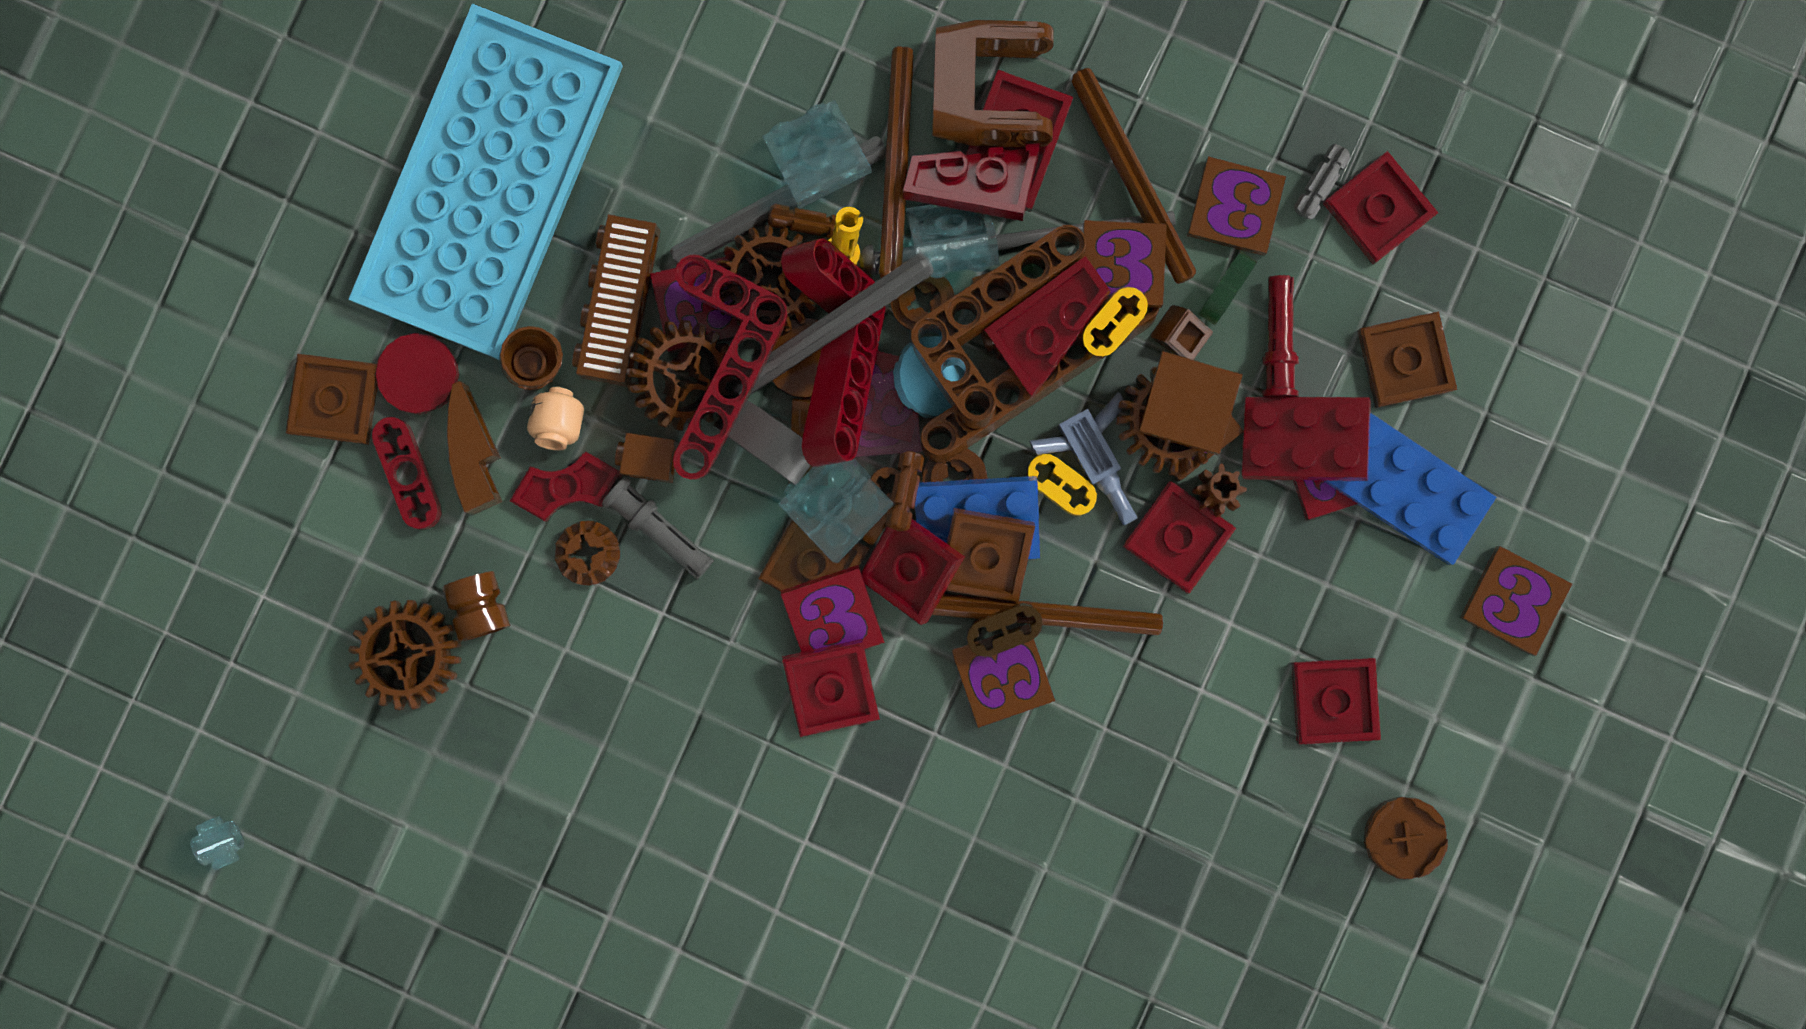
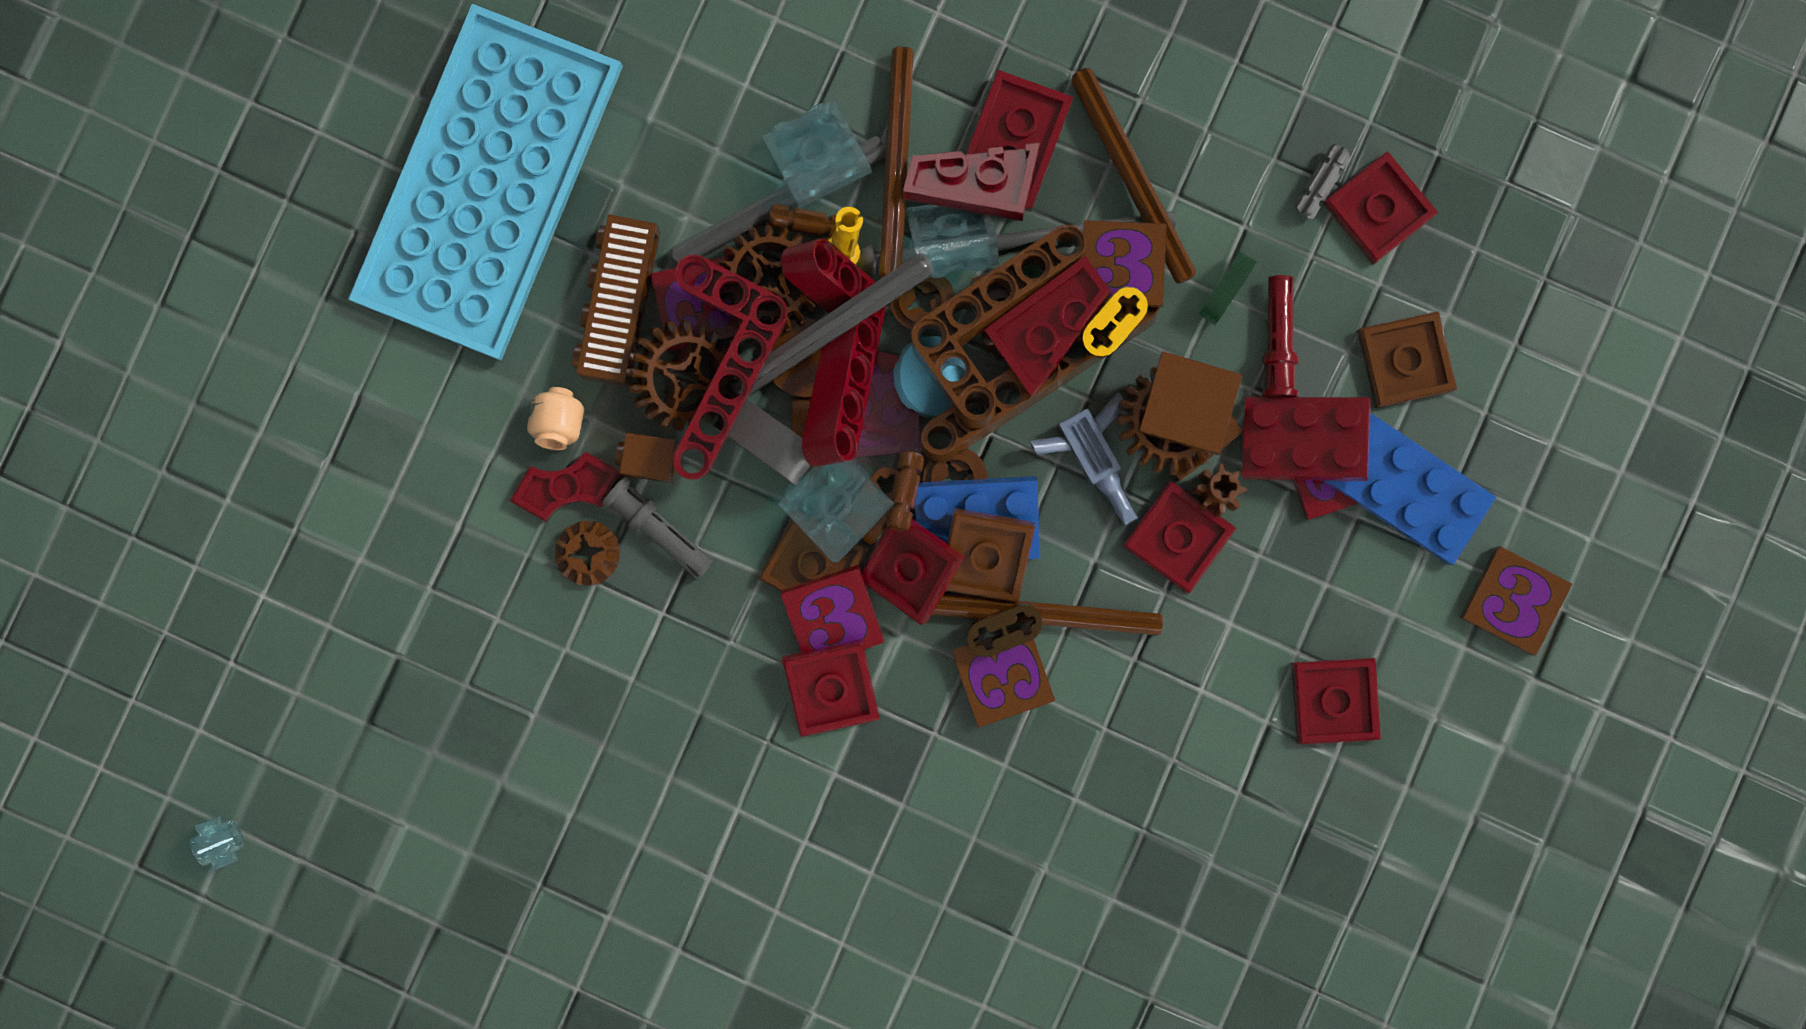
(332, 399): reddish brown tile -> none
(370, 661): reddish brown gear -> none
(405, 442): dark red beam -> none
(416, 373): dark red tile -> none
(470, 452): reddish brown slope -> none
(476, 606): reddish brown wheel -> none
(521, 359): reddish brown helmet -> none
(955, 82): reddish brown connector -> none
(1068, 477): yellow beam -> none
(1181, 332): reddish brown slope -> none
(1236, 206): reddish brown tile -> none
(1406, 837): reddish brown tile -> none

